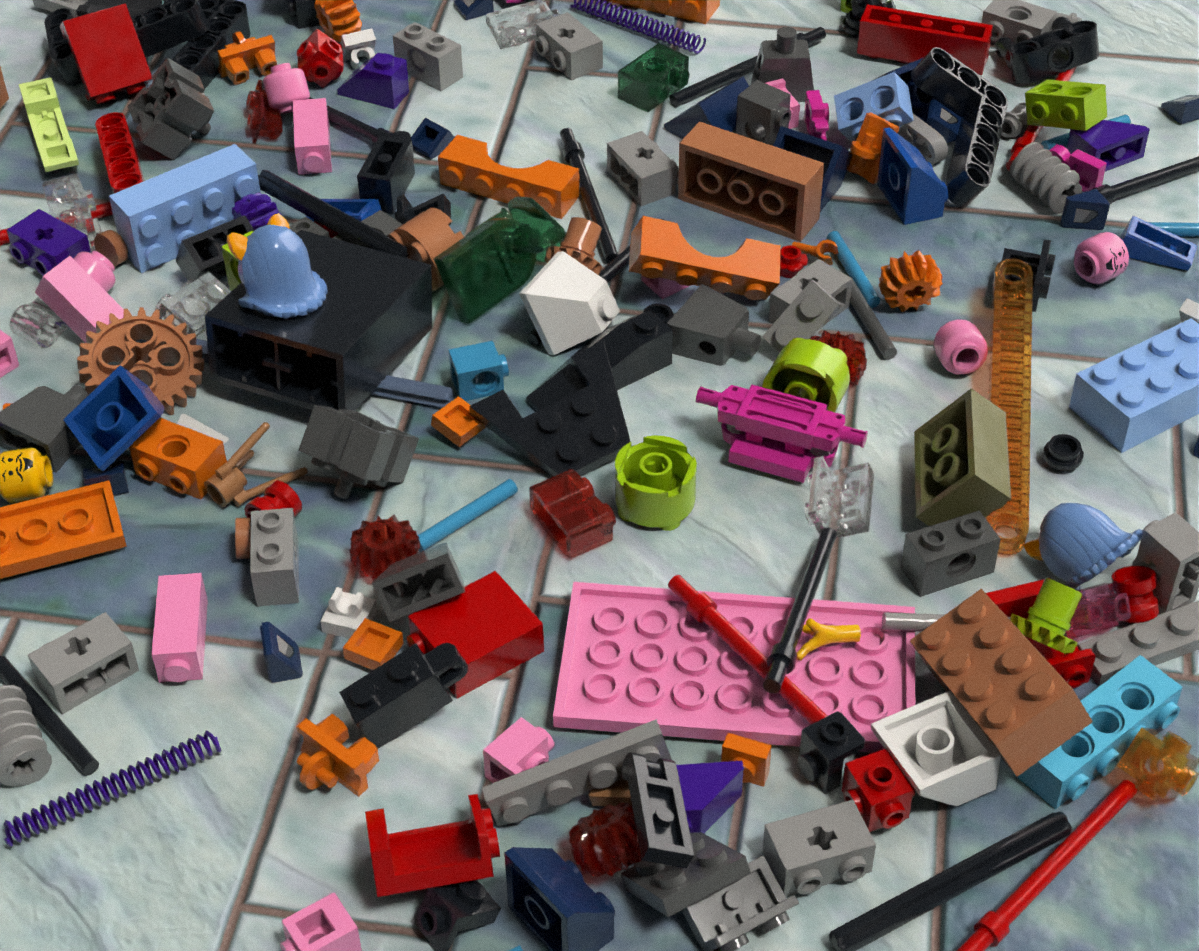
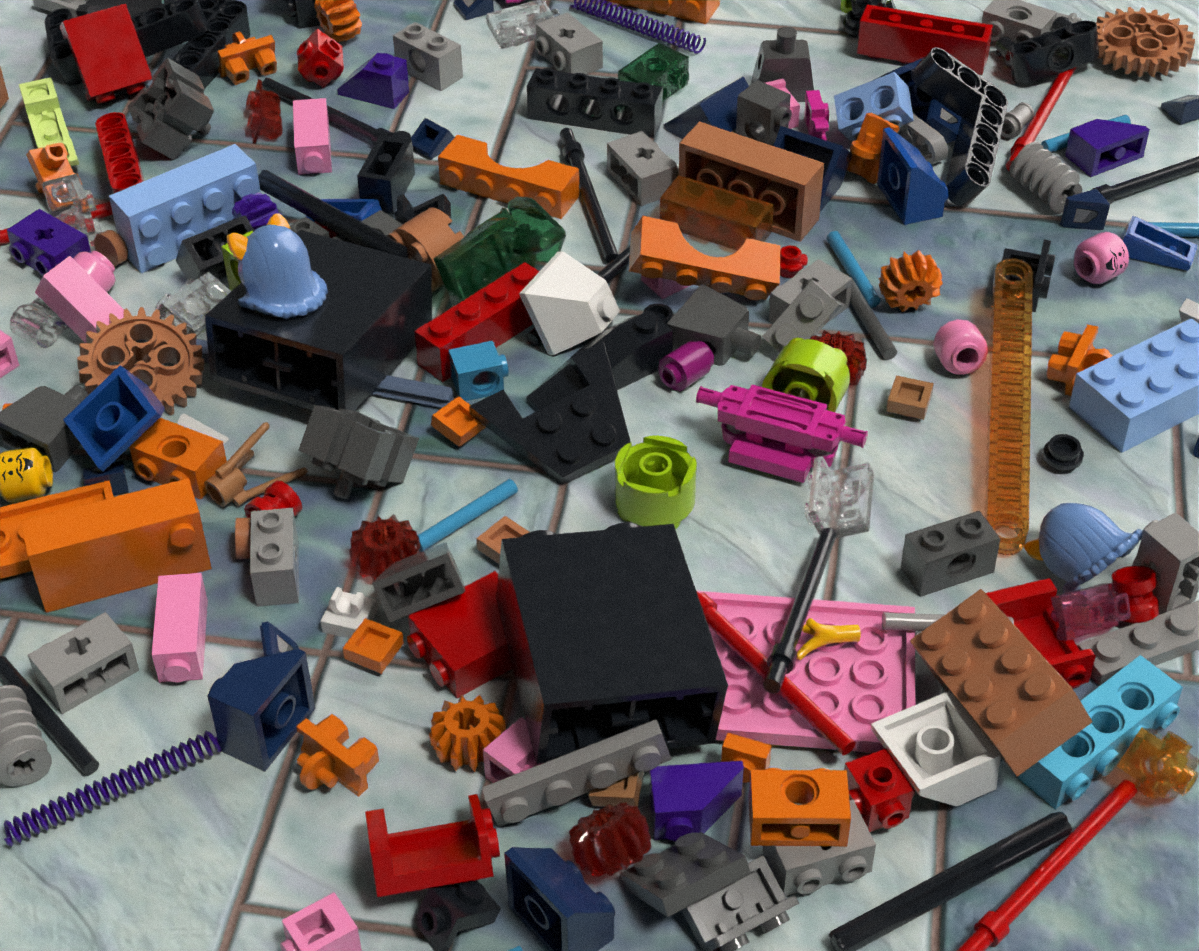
(49, 163): none -> orange hips
(115, 544): none -> orange brick
(261, 705): none -> dark blue slope
(284, 87): bright pink head -> none
(358, 45): white tile -> none
(403, 691): black brick -> none
(464, 731): none -> orange gear
(485, 316): none -> red brick
(490, 541): none -> nougat plate
(572, 513): clear red brick -> none
(579, 243): nougat gear -> none
(594, 102): none -> black brick
(607, 638): none -> black brick
(658, 810): black plate -> none
(686, 365): none -> magenta brick
(715, 213): none -> clear orange brick
(733, 72): black bar -> none
(818, 251): orange hand -> none
(820, 819): none -> orange brick
(825, 748): black bracket -> none
(910, 397): none -> medium nougat plate
(962, 461): olive brick -> none
(1050, 616): lime gear -> none
(1066, 104): lime brick -> none
(1075, 355): none -> orange hips
(1088, 167): dark pink plate -> none
(1143, 42): none -> nougat gear

